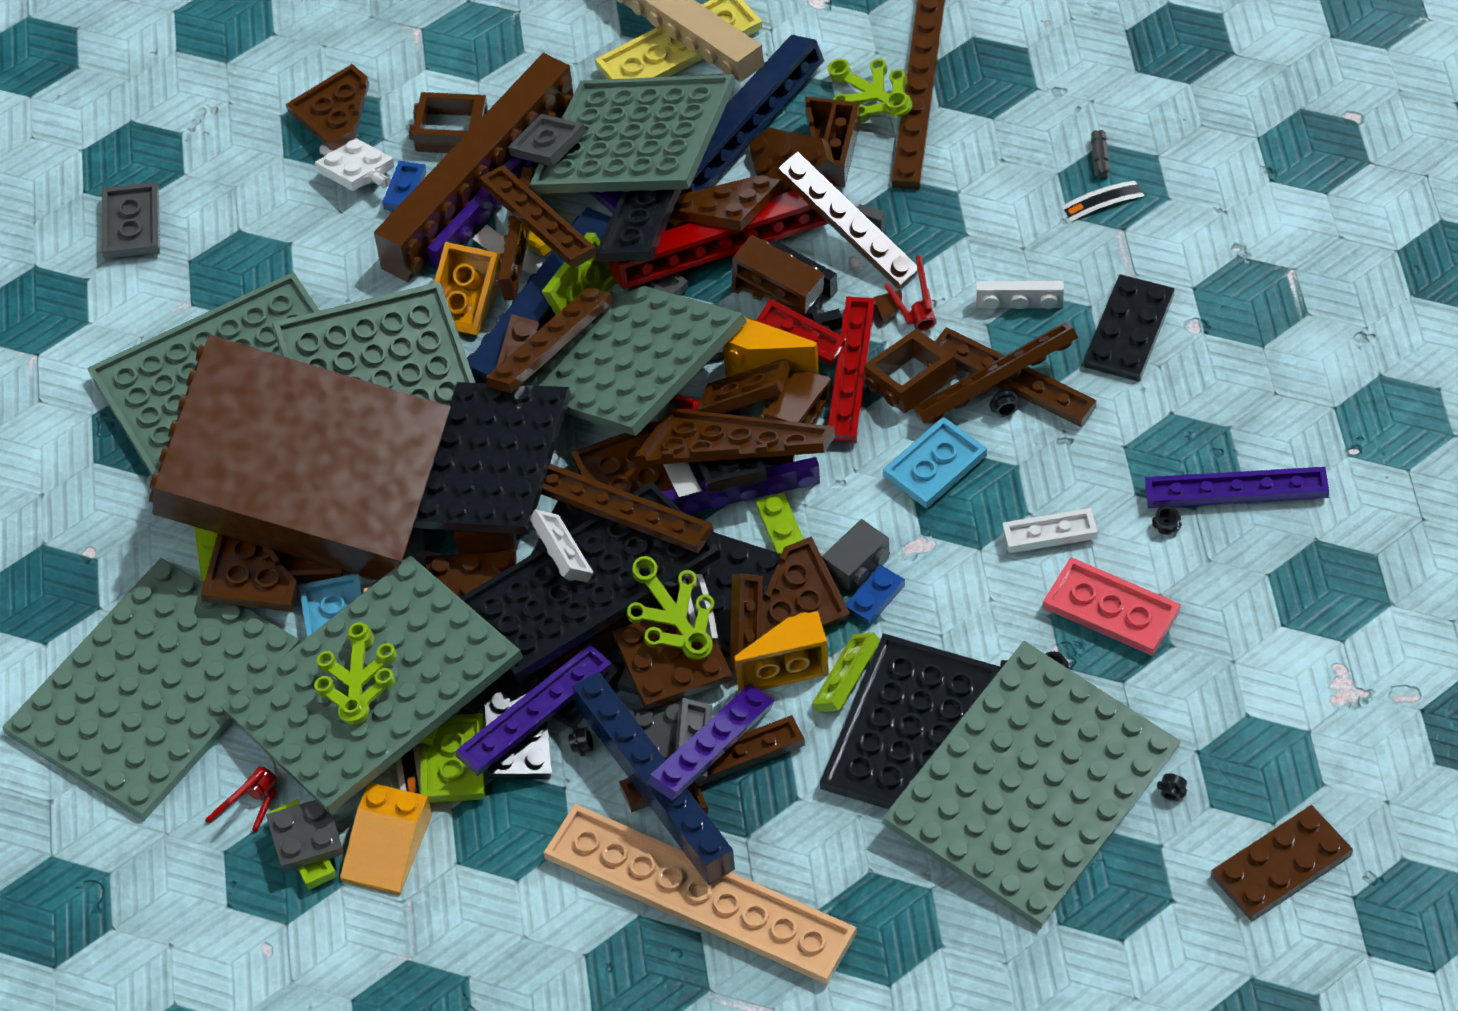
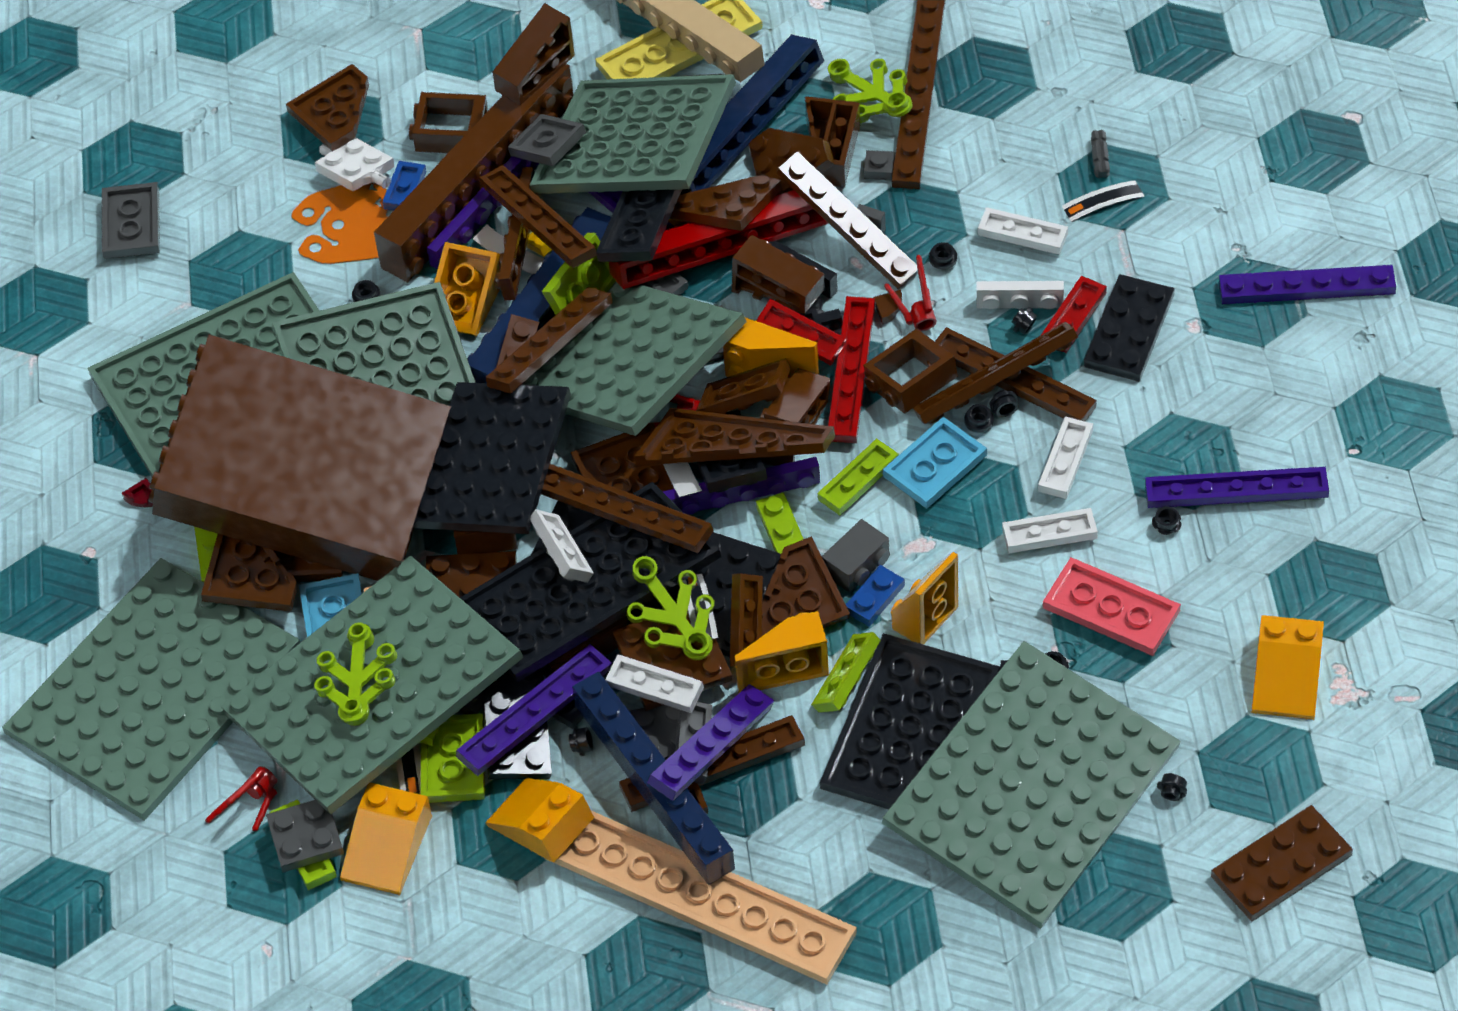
(138, 494): none -> dark red tile
(360, 221): none -> orange piece
(365, 290): none -> black plate
(535, 55): none -> reddish brown wedge
(542, 817): none -> light orange slope
(654, 683): none -> white plate
(856, 477): none -> lime plate
(879, 165): none -> dark grey plate
(928, 602): none -> light orange slope
(943, 256): none -> black plate
(978, 412): none -> black plate
(1022, 231): none -> white plate
(1024, 320): none -> black plate
(1065, 457): none -> white plate
(1078, 305): none -> red plate
(1287, 667): none -> light orange slope
(1307, 284): none -> dark purple plate

